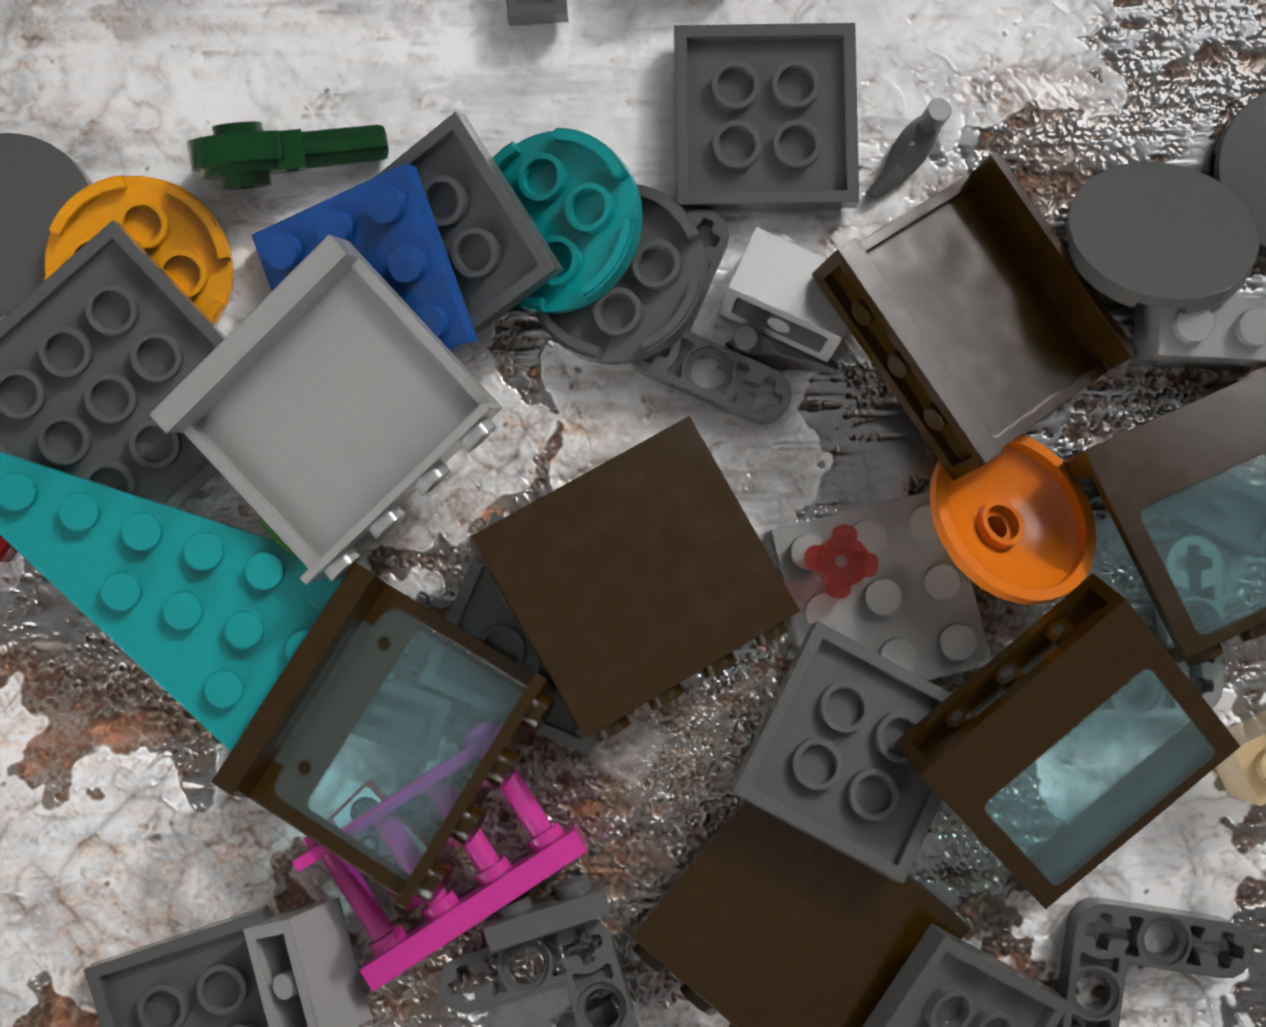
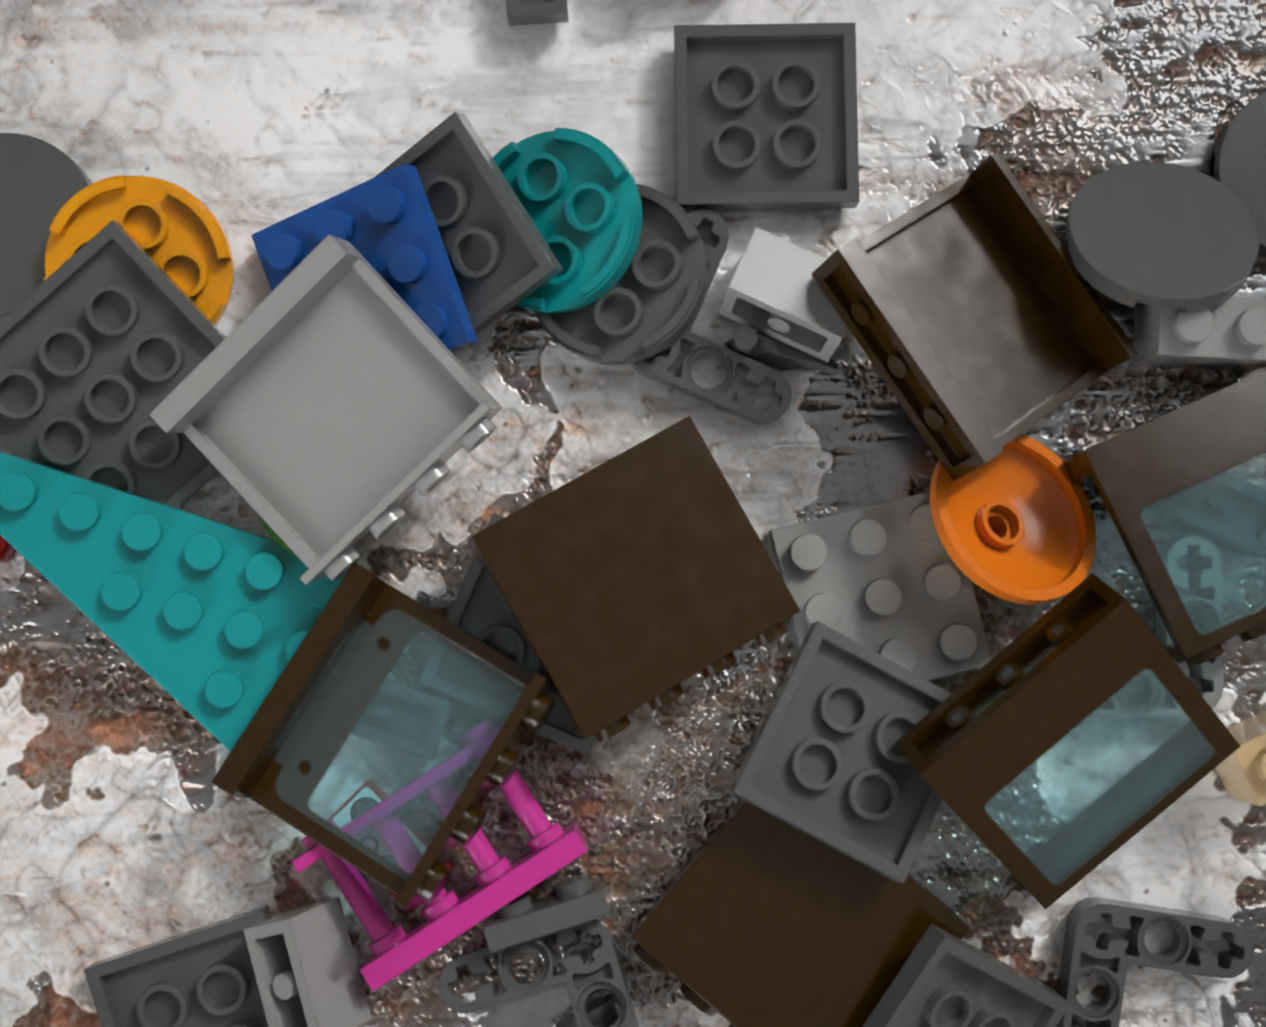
(246, 155): dark green piece -> none
(859, 561): clear red plate -> none
(912, 147): dark grey bar -> none

